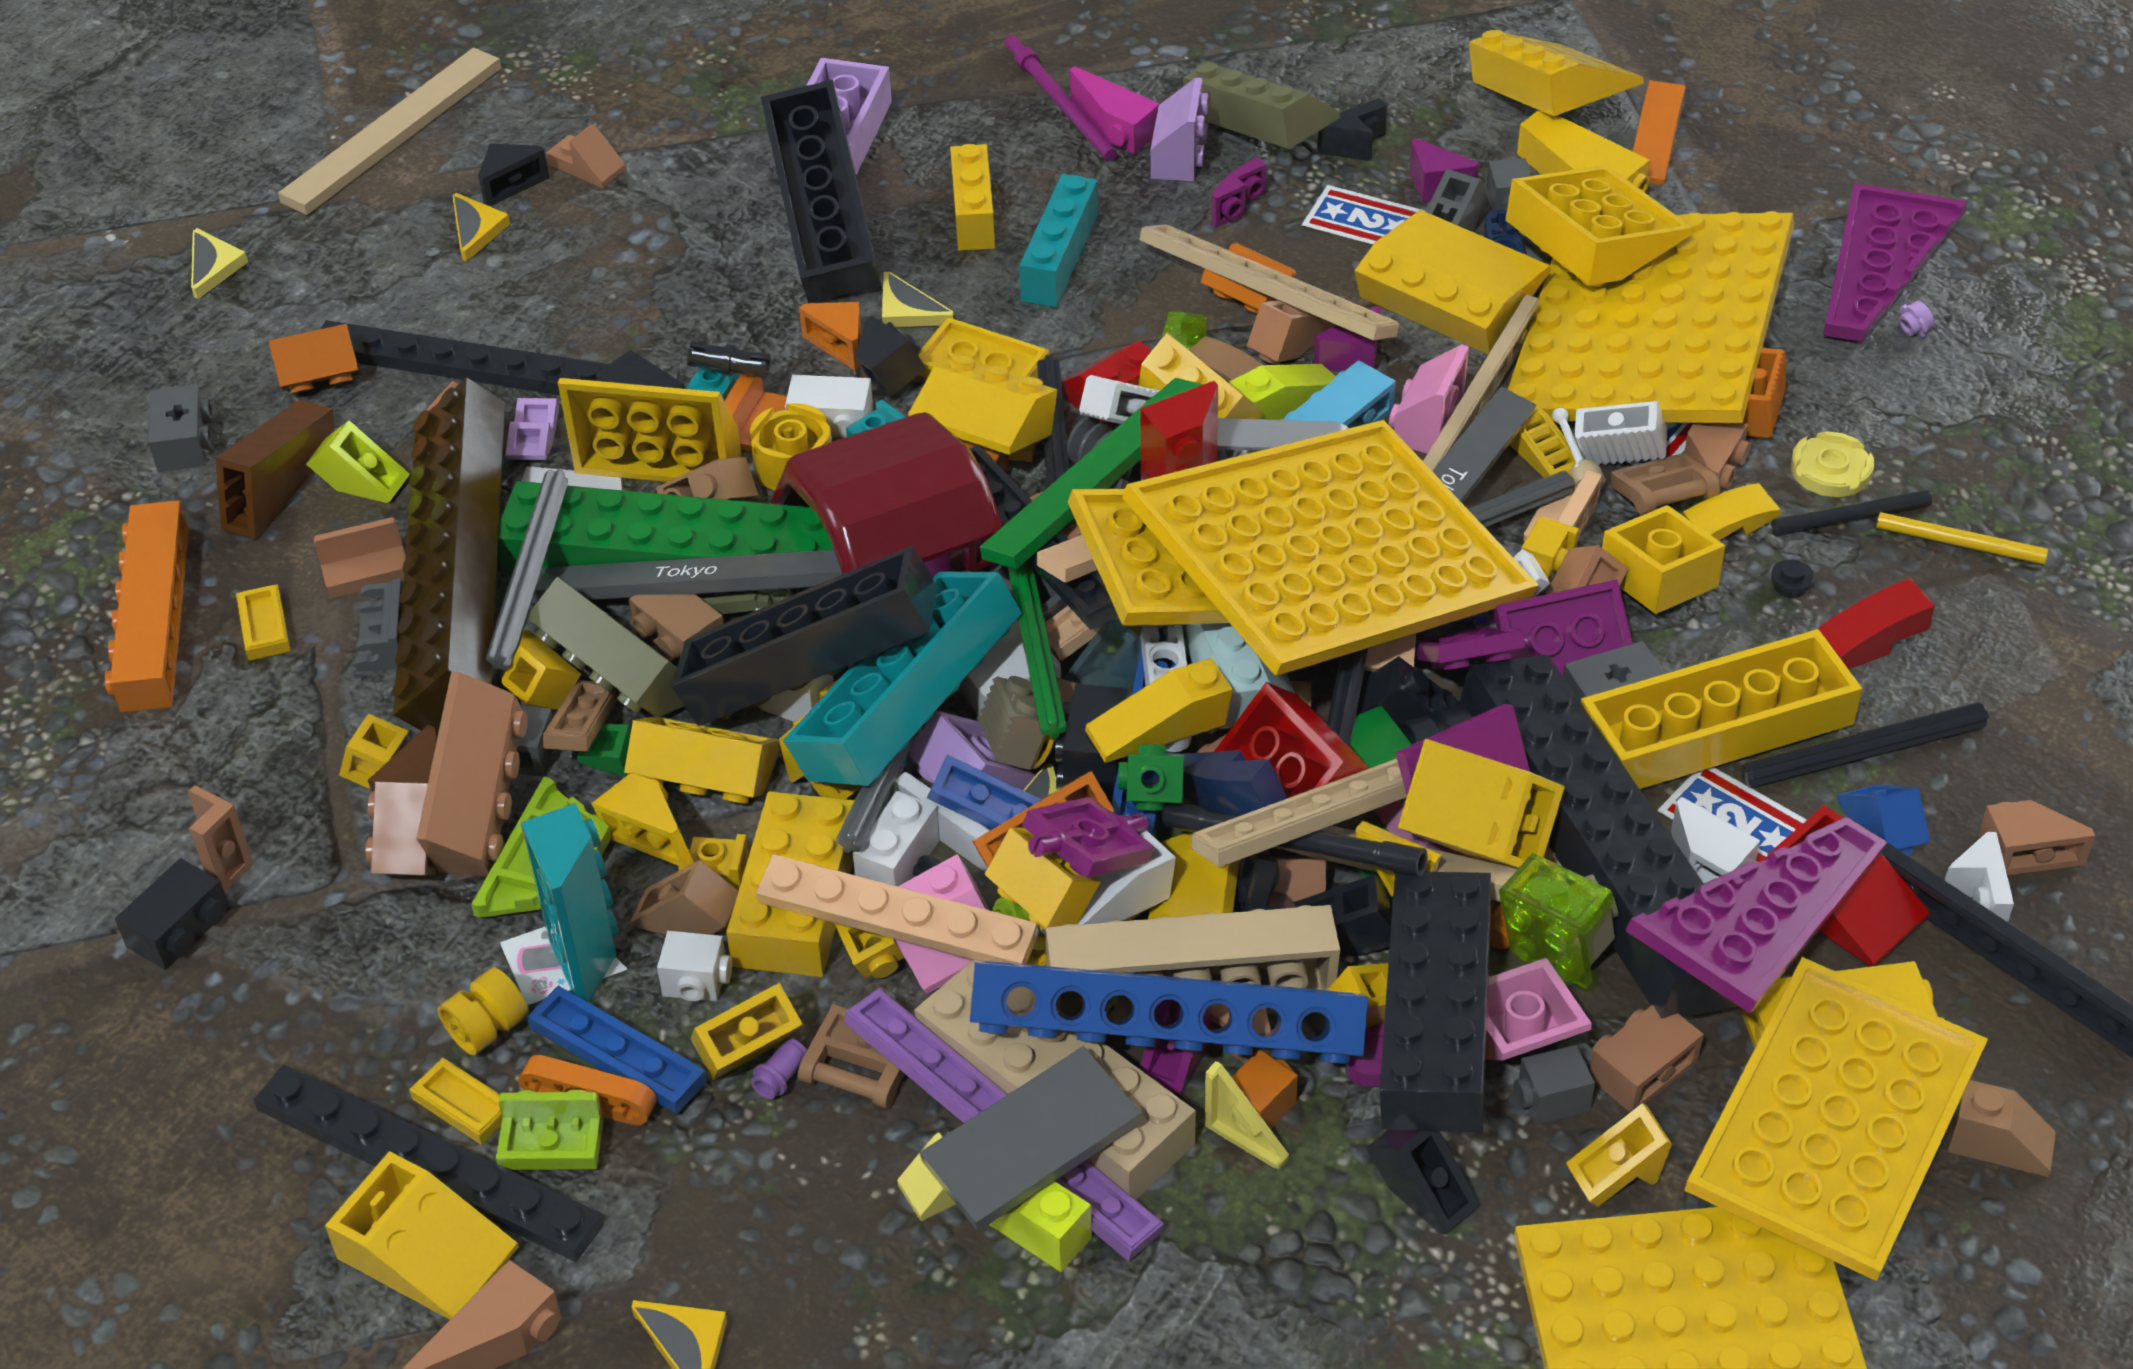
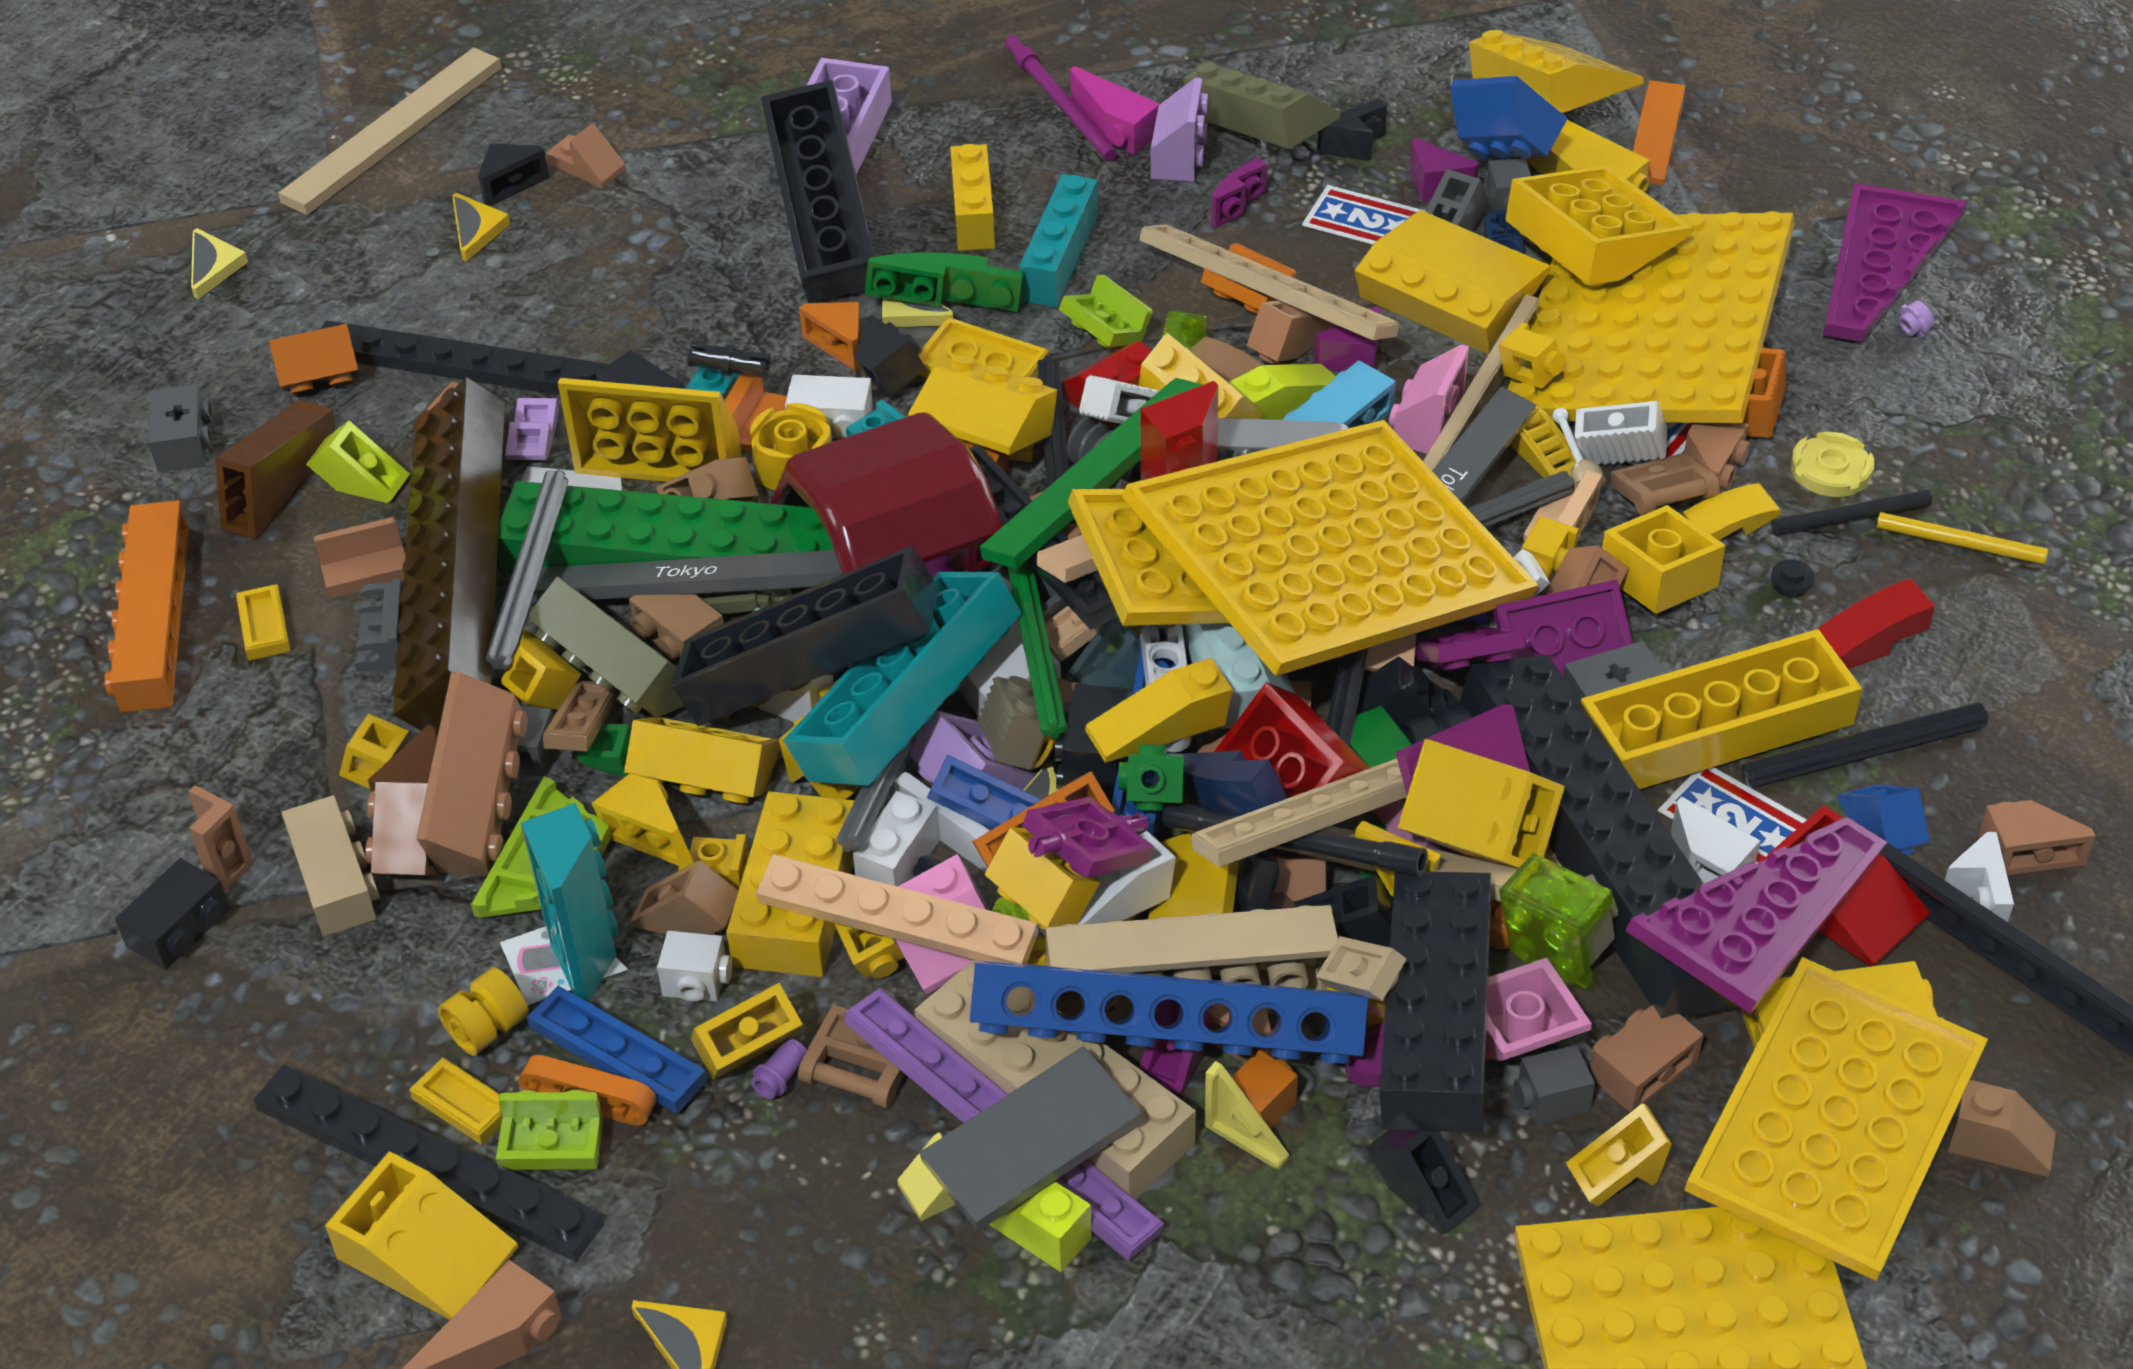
(331, 864): none -> tan brick
(943, 276): none -> green slope
(1108, 313): none -> lime bracket
(1361, 968): none -> tan plate
(1504, 118): none -> blue slope
(1530, 357): none -> yellow brick

